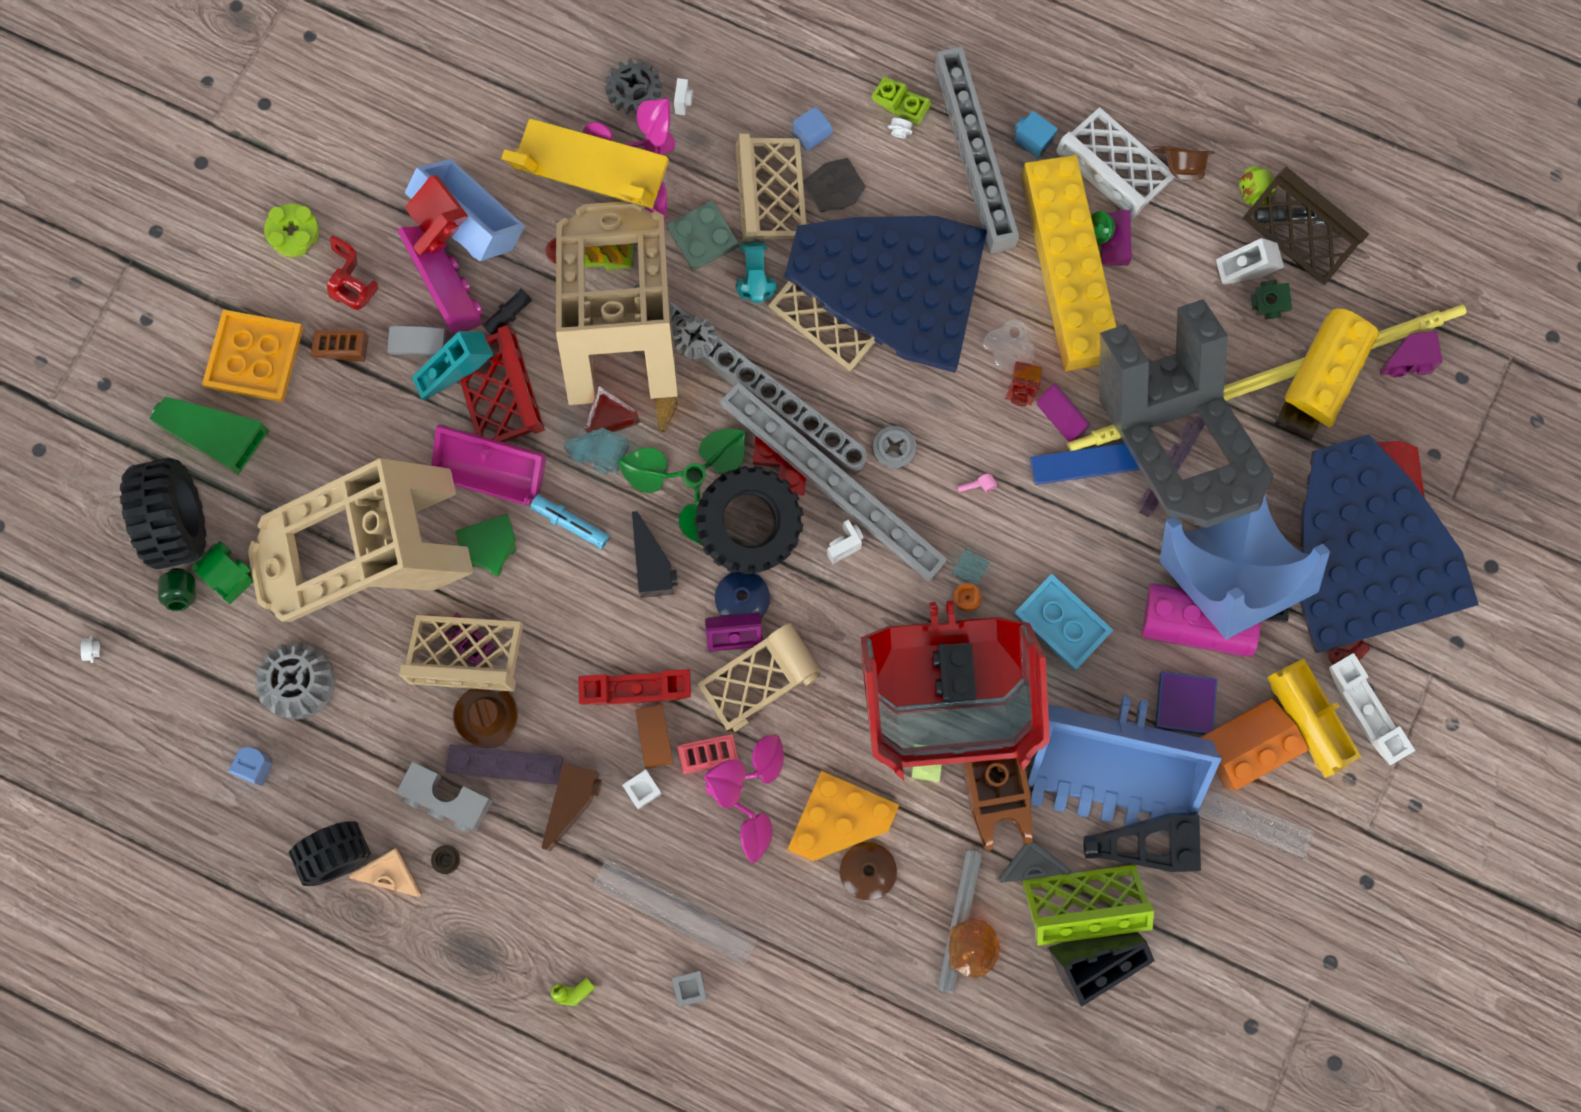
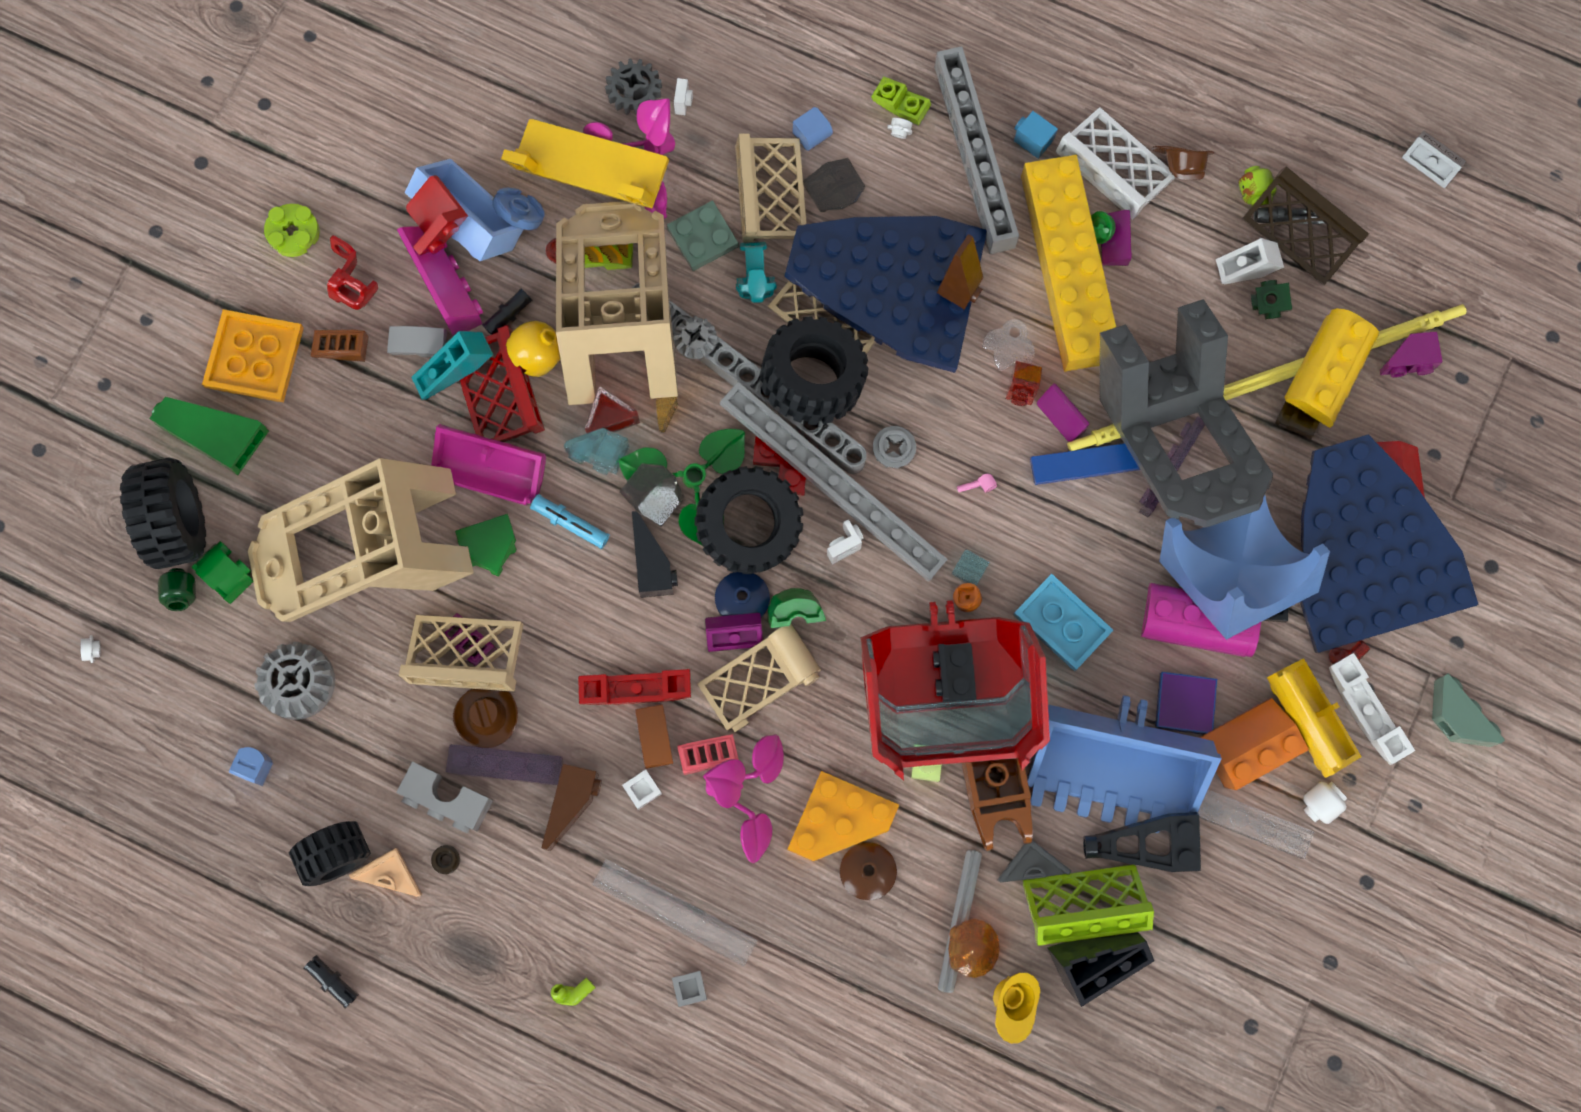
(330, 981): none -> black pin
(517, 209): none -> medium blue tile
(534, 348): none -> yellow cylinder
(653, 492): none -> clear smoke slope
(793, 604): none -> green cylinder
(819, 341): none -> black tyre
(963, 275): none -> reddish brown slope
(1016, 1006): none -> yellow piece
(1324, 802): none -> white head
(1434, 159): none -> panel
(1461, 716): none -> sand green slope

